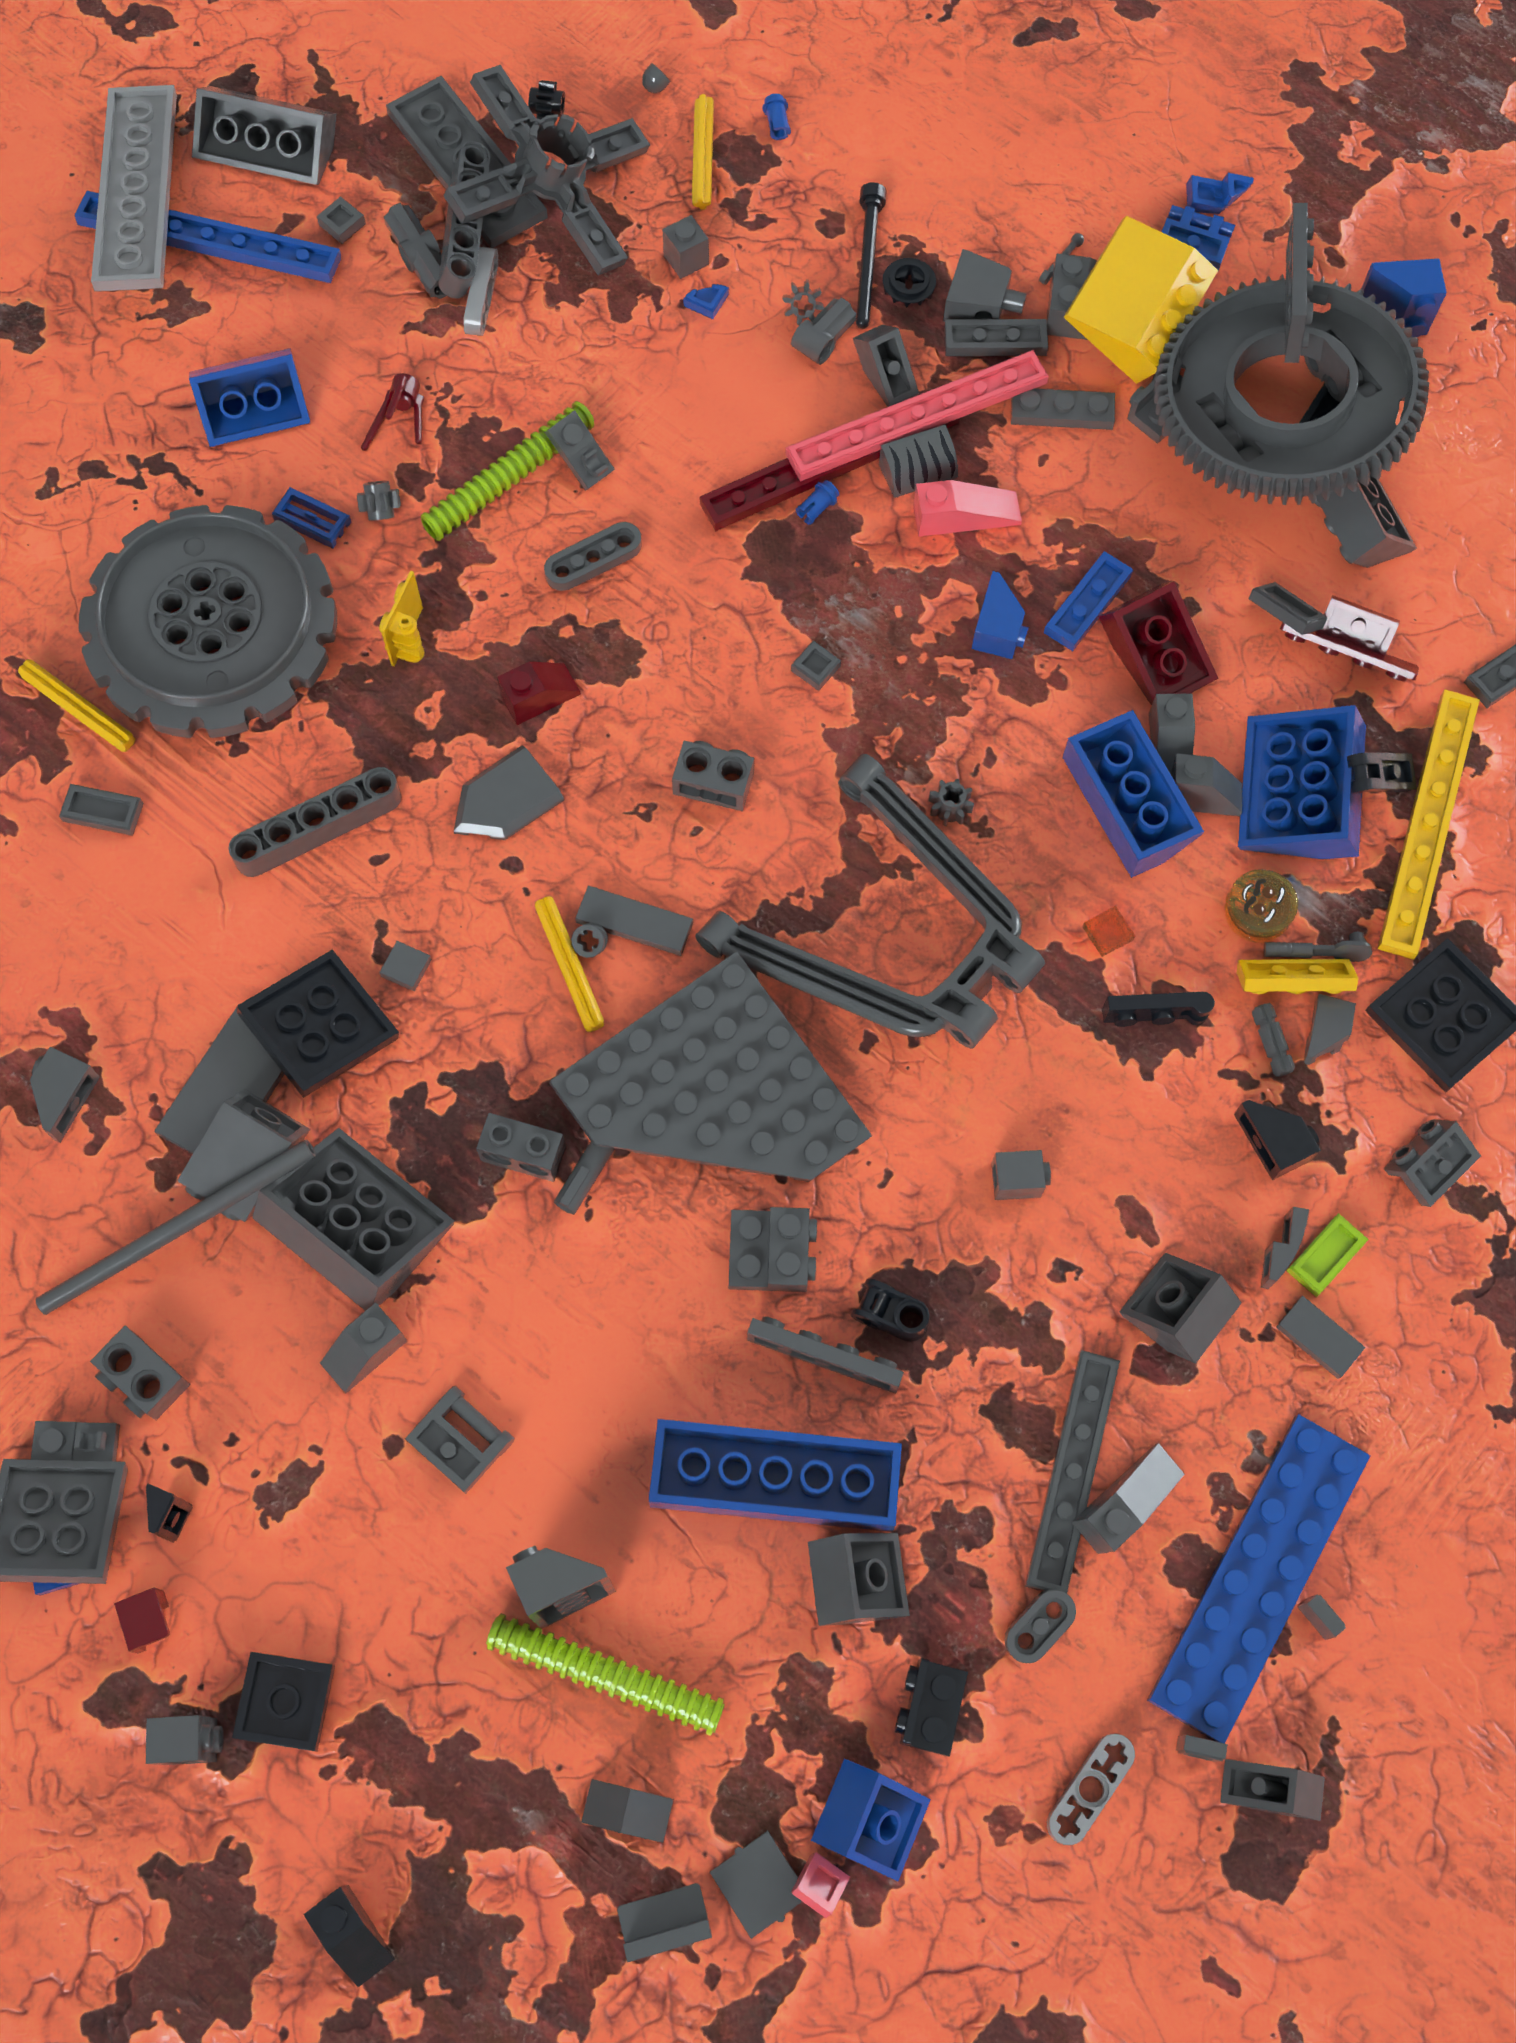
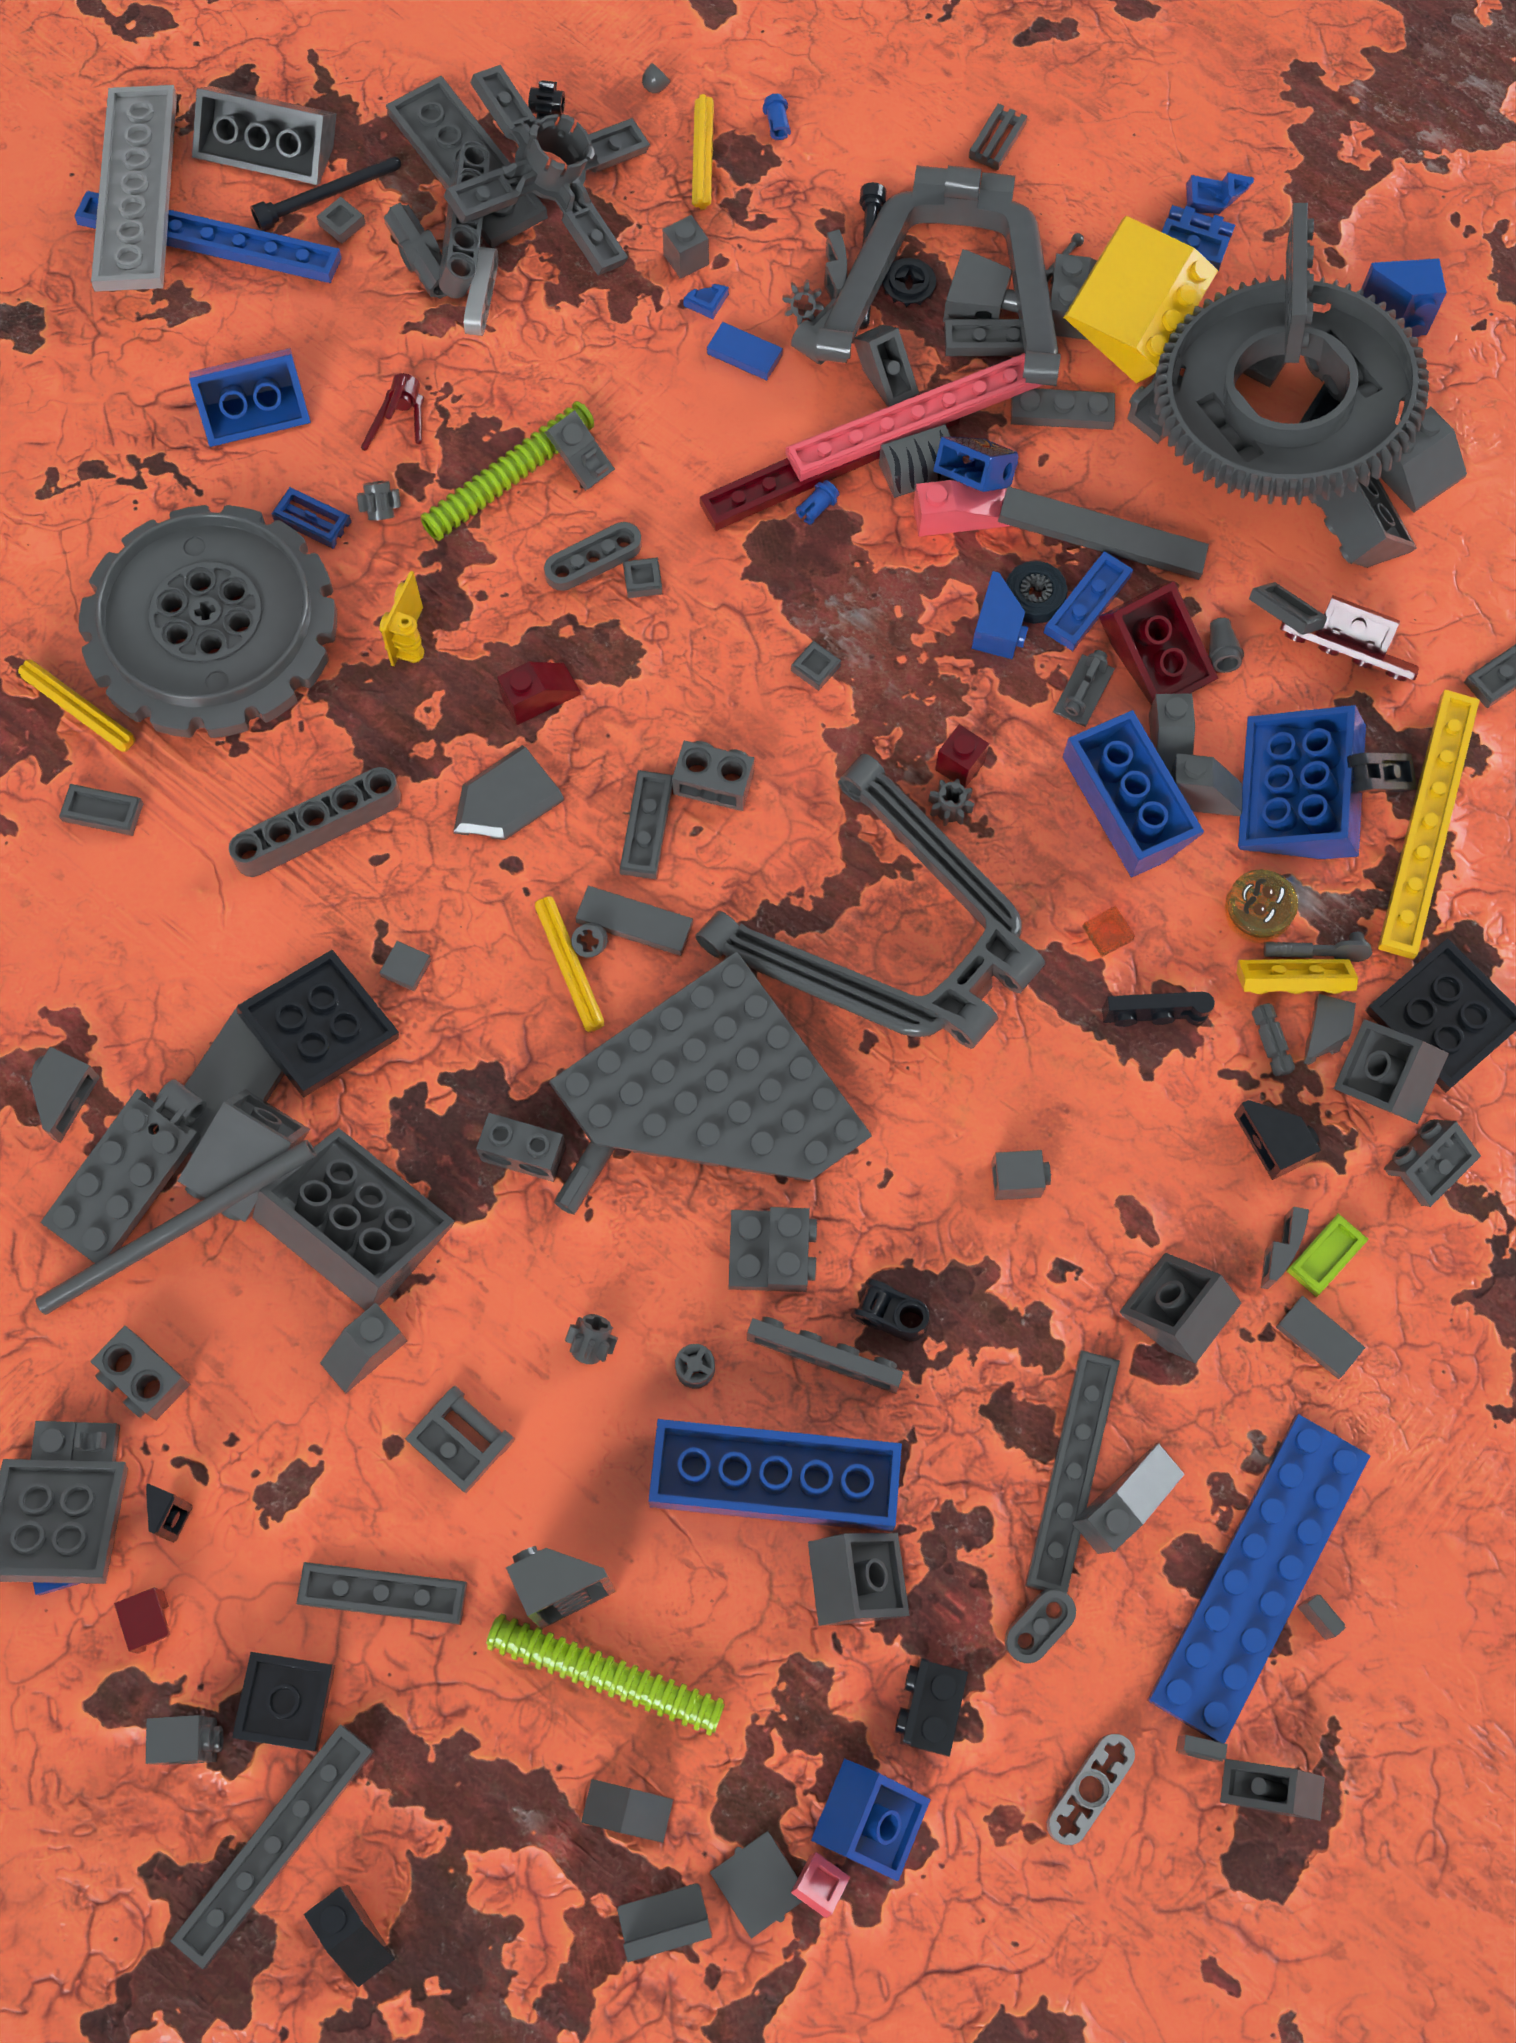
(126, 1171): none -> dark grey hinge
(268, 214): none -> black piece
(272, 1847): none -> dark grey plate
(382, 1593): none -> dark grey tile
(591, 1339): none -> dark grey gear
(642, 577): none -> dark grey tile
(646, 825): none -> dark grey tile
(697, 1359): none -> dark grey wheel
(744, 351): none -> blue tile
(837, 266): none -> dark grey slope
(952, 198): none -> dark grey piece
(961, 756): none -> dark red brick
(990, 464): none -> blue torso
(1007, 118): none -> dark grey tile
(1043, 578): none -> black bush
(1084, 688): none -> dark grey hinge
(1103, 533): none -> dark grey tile
(1224, 646): none -> dark grey cone
(1266, 369): none -> dark grey tile
(1391, 1070): none -> dark grey slope
(1429, 465): none -> dark grey slope

